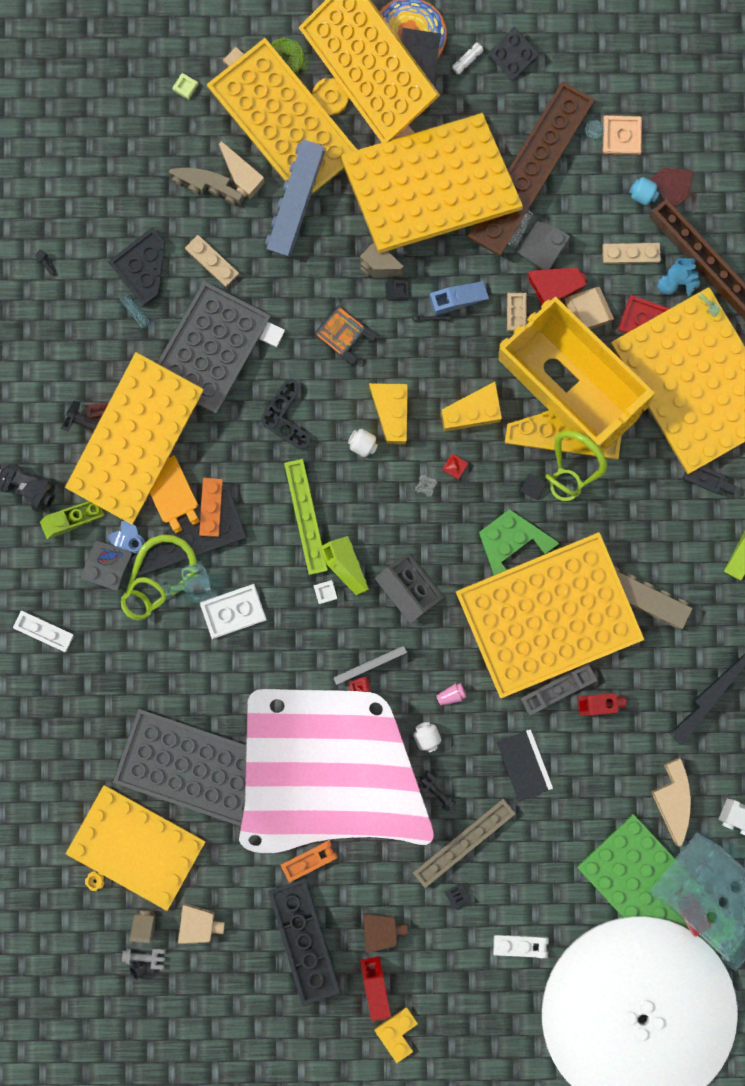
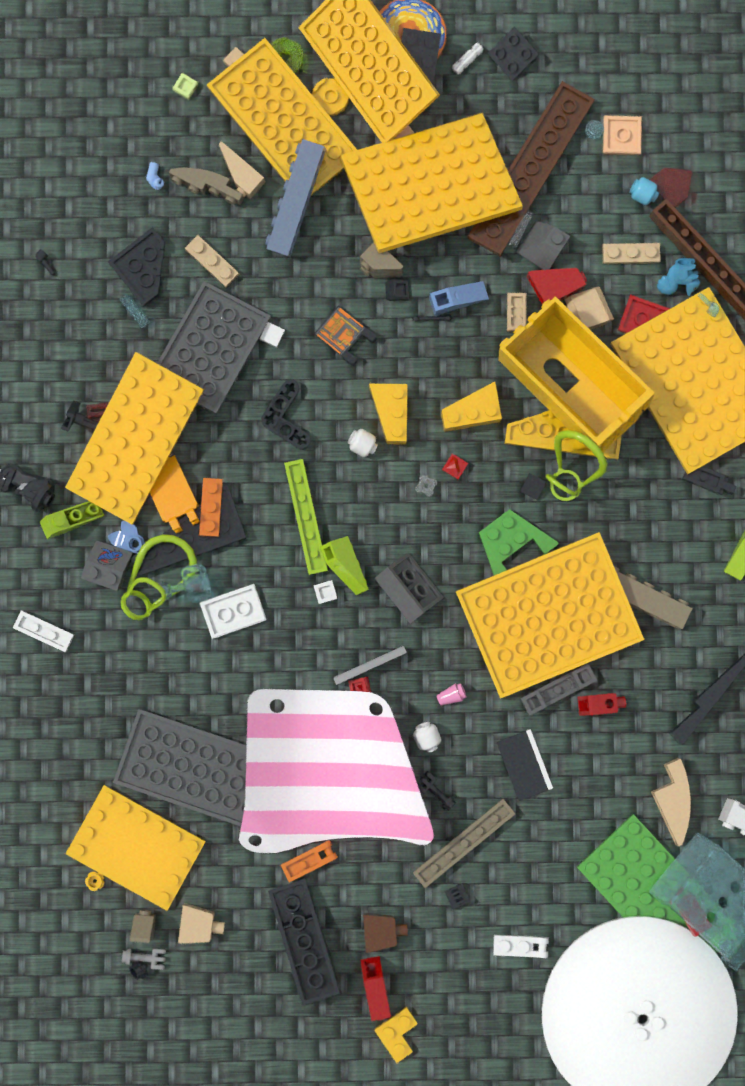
(152, 177): none -> light blue arm

